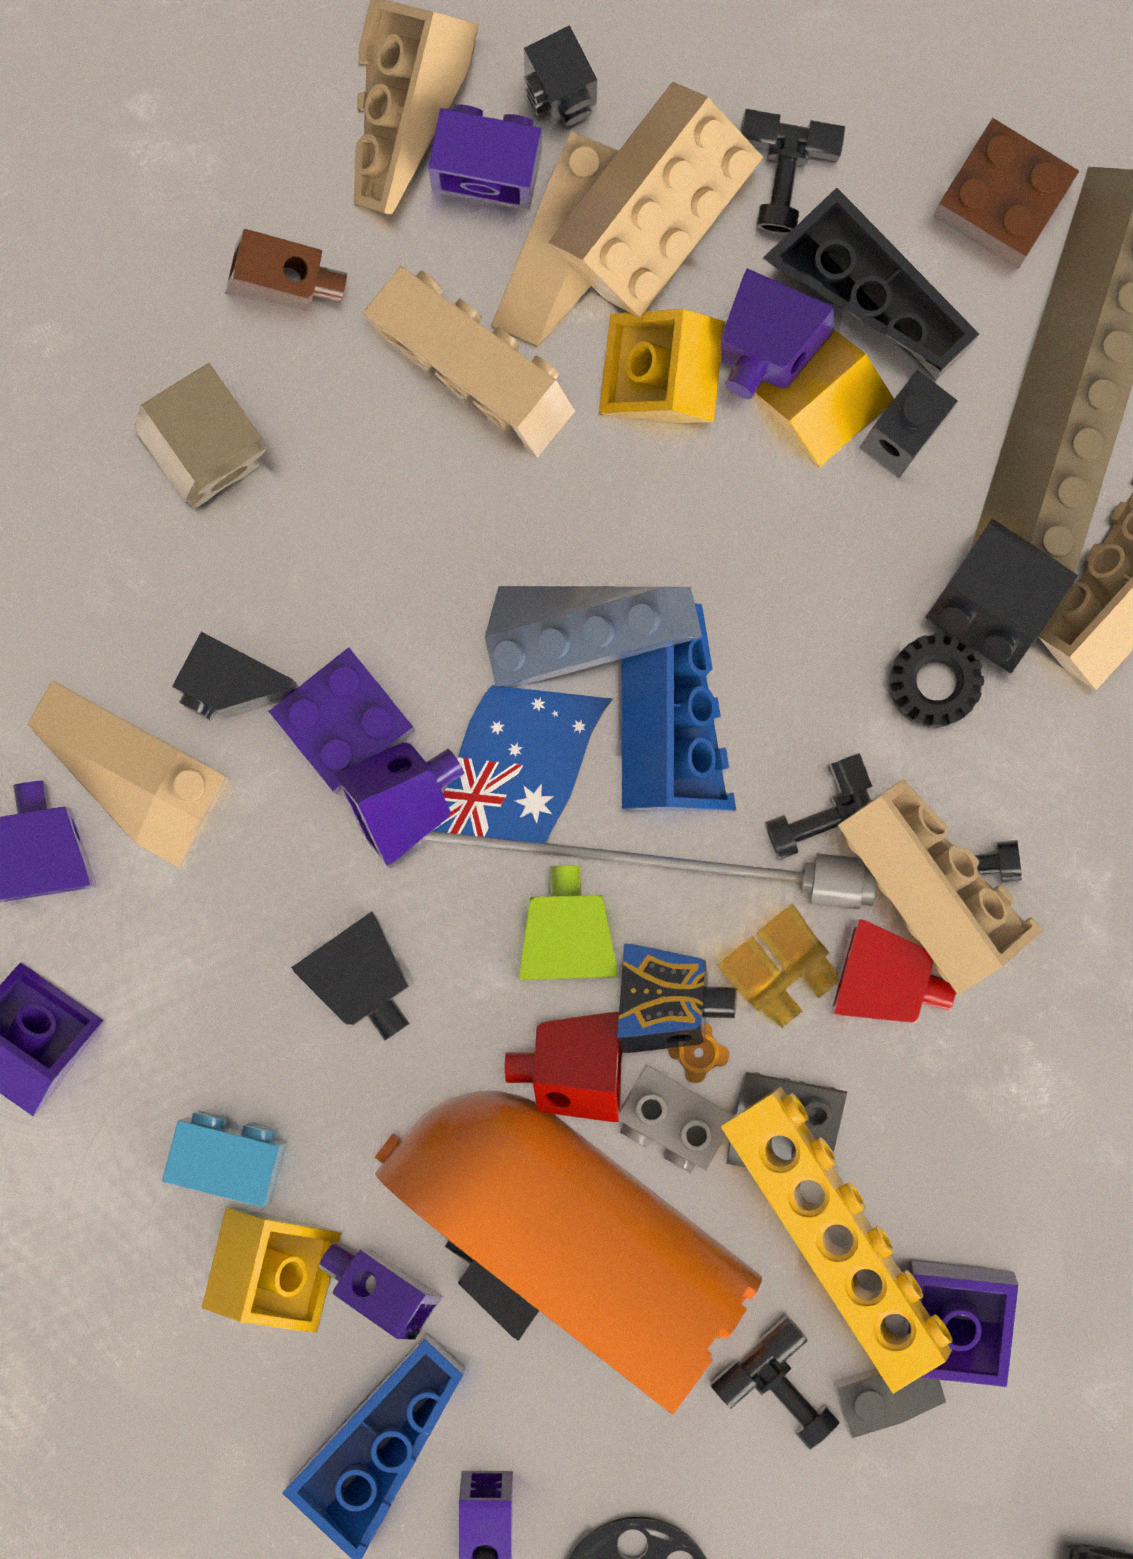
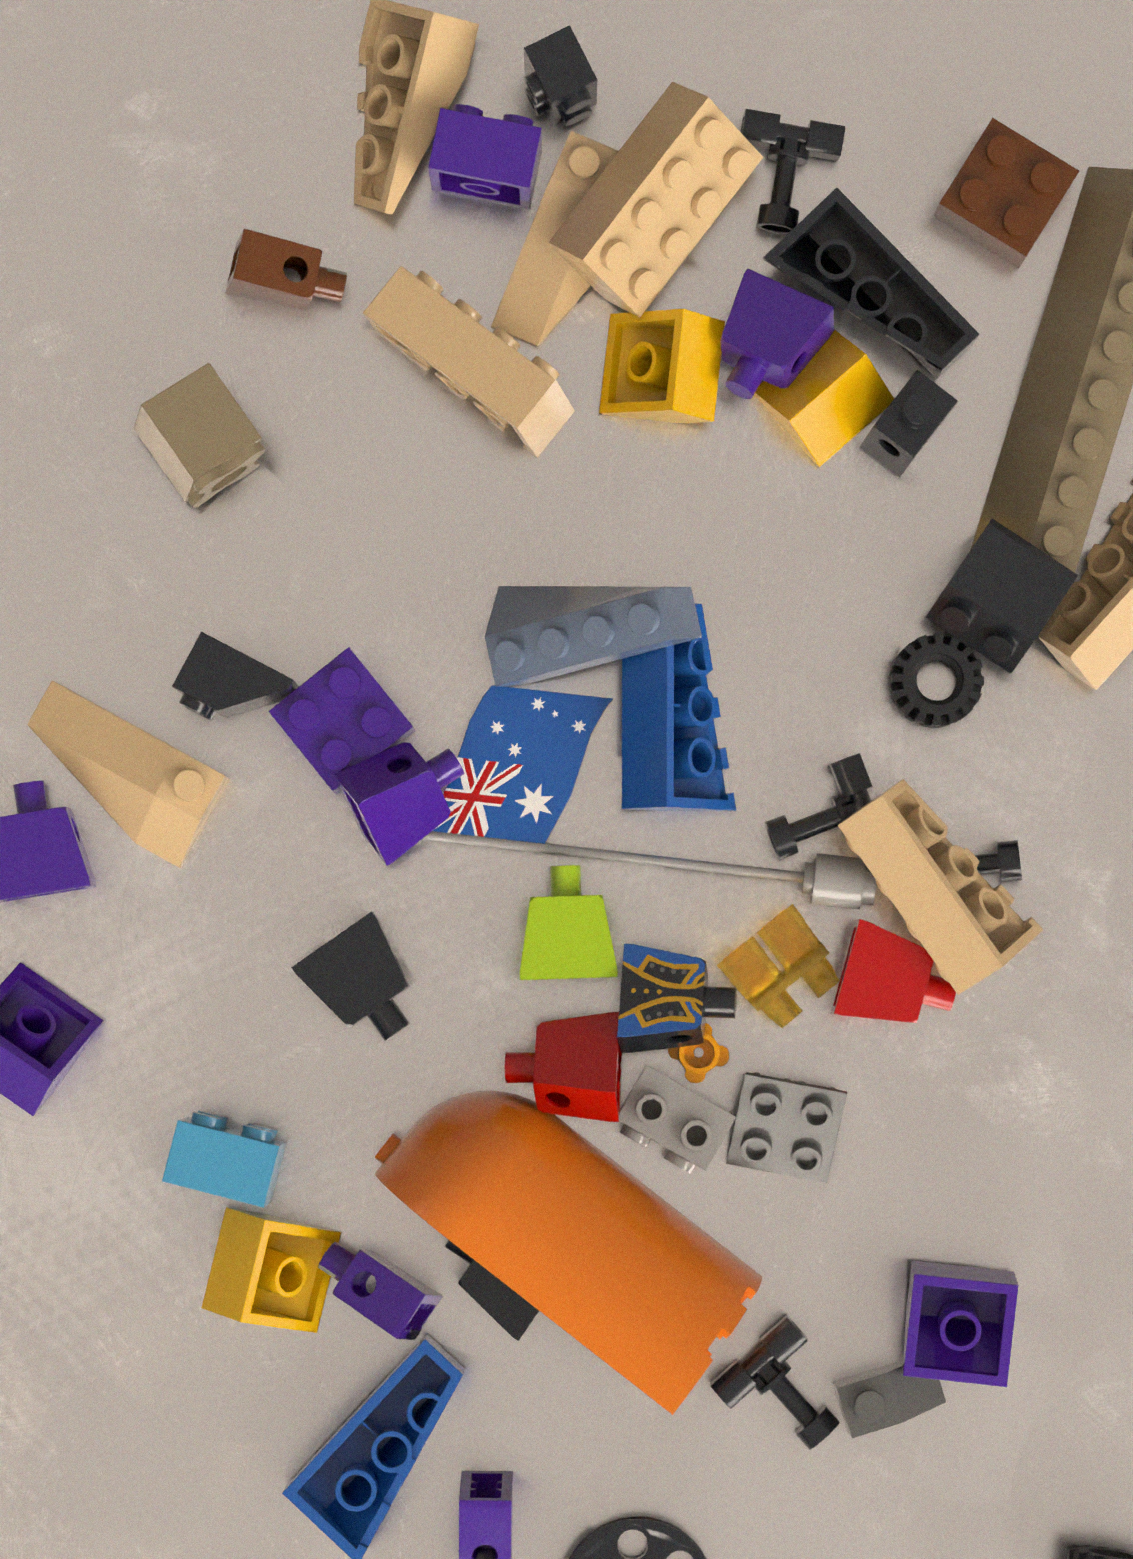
(895, 1357): yellow brick -> none

